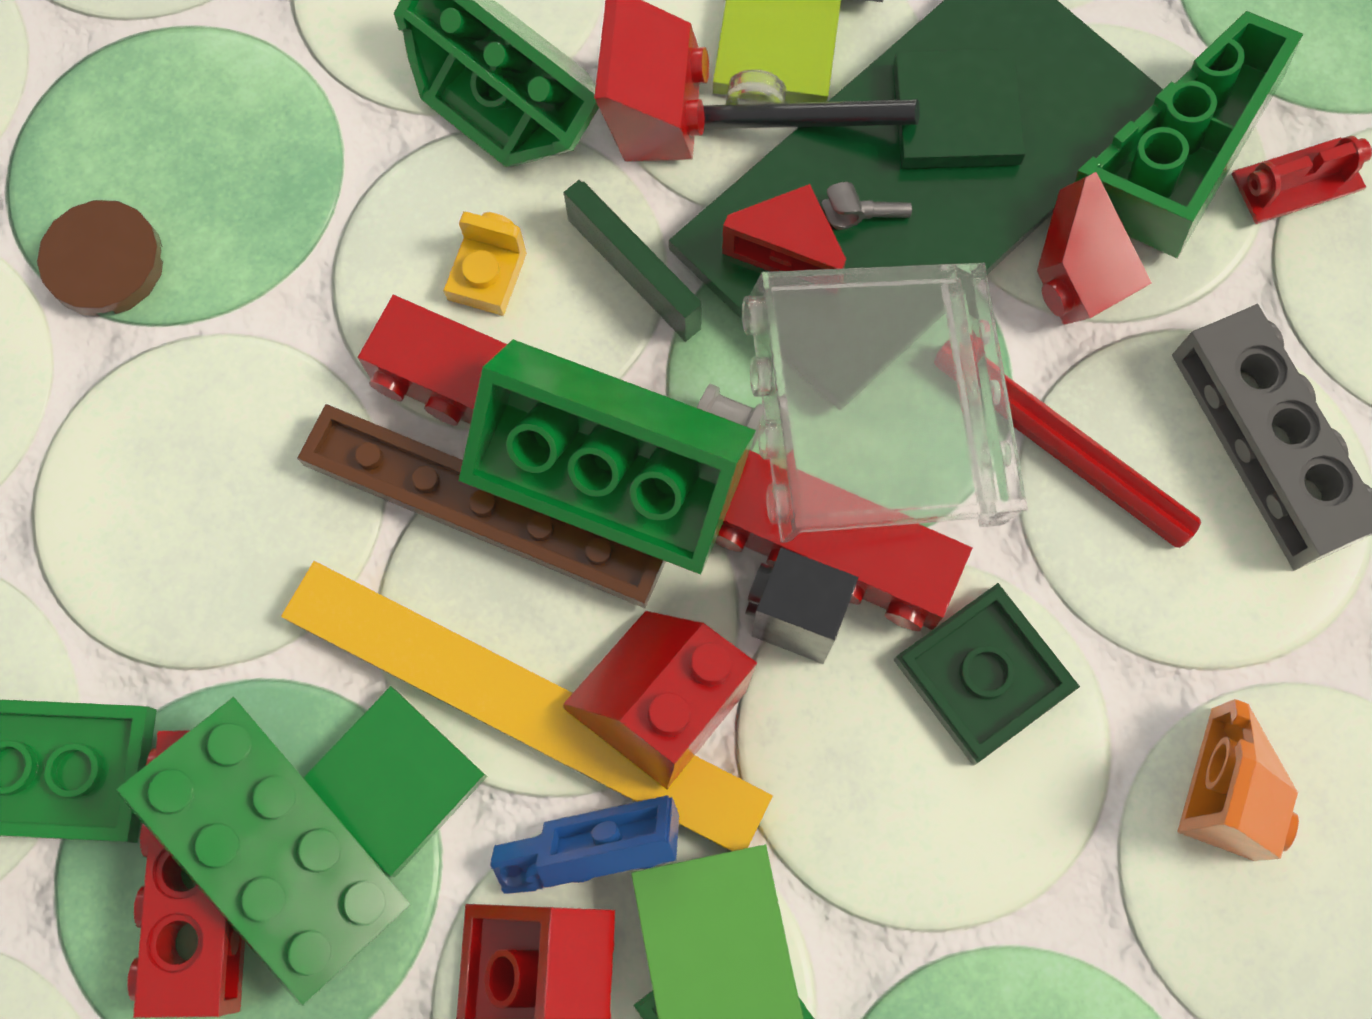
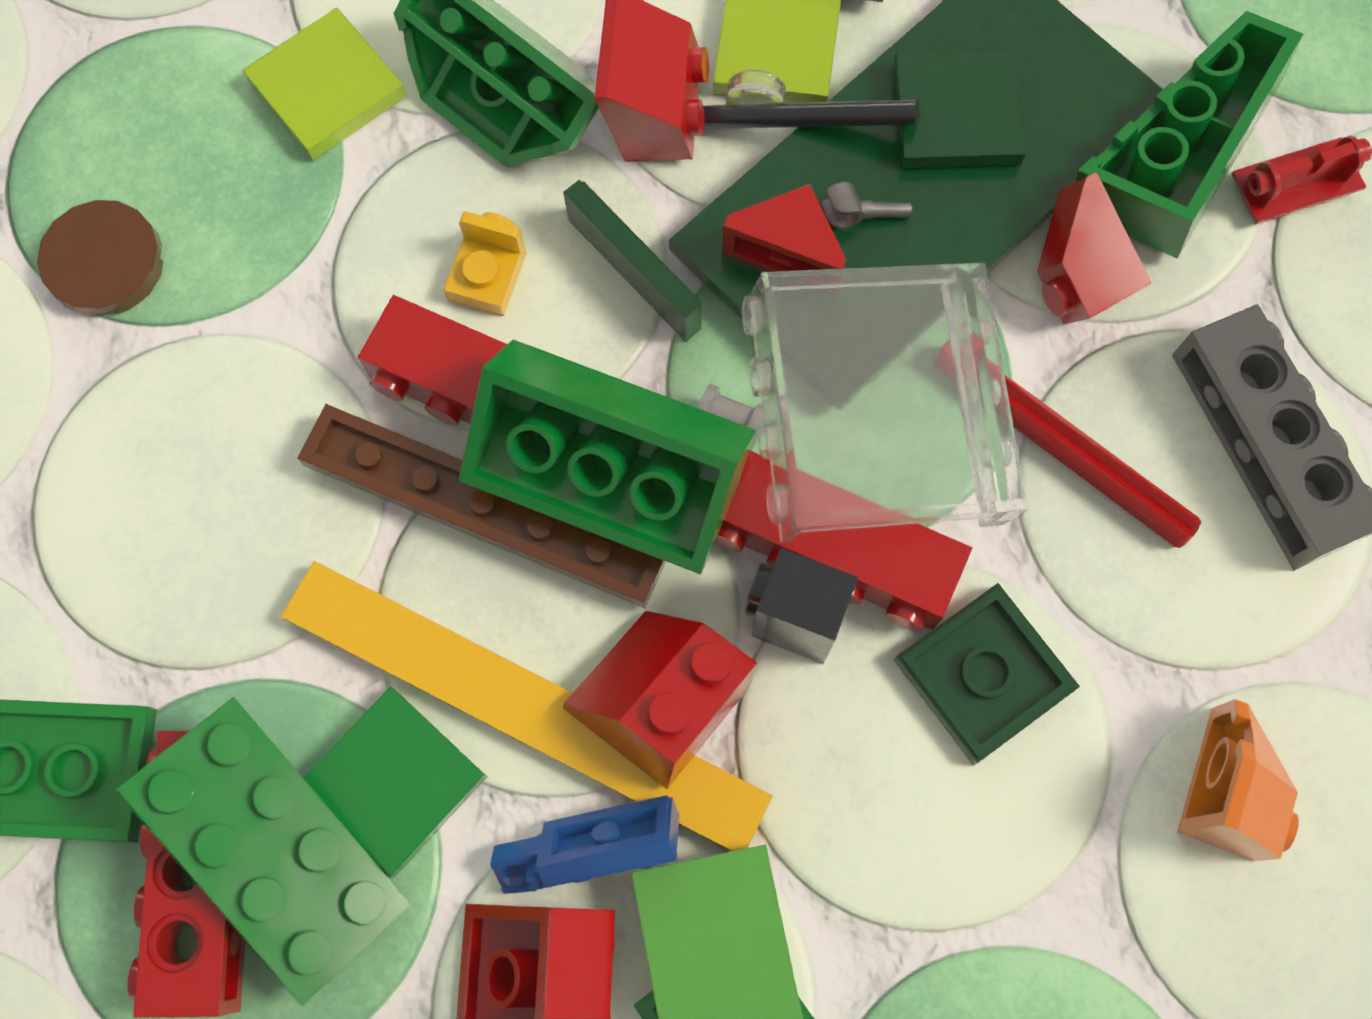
(325, 83): none -> lime tile

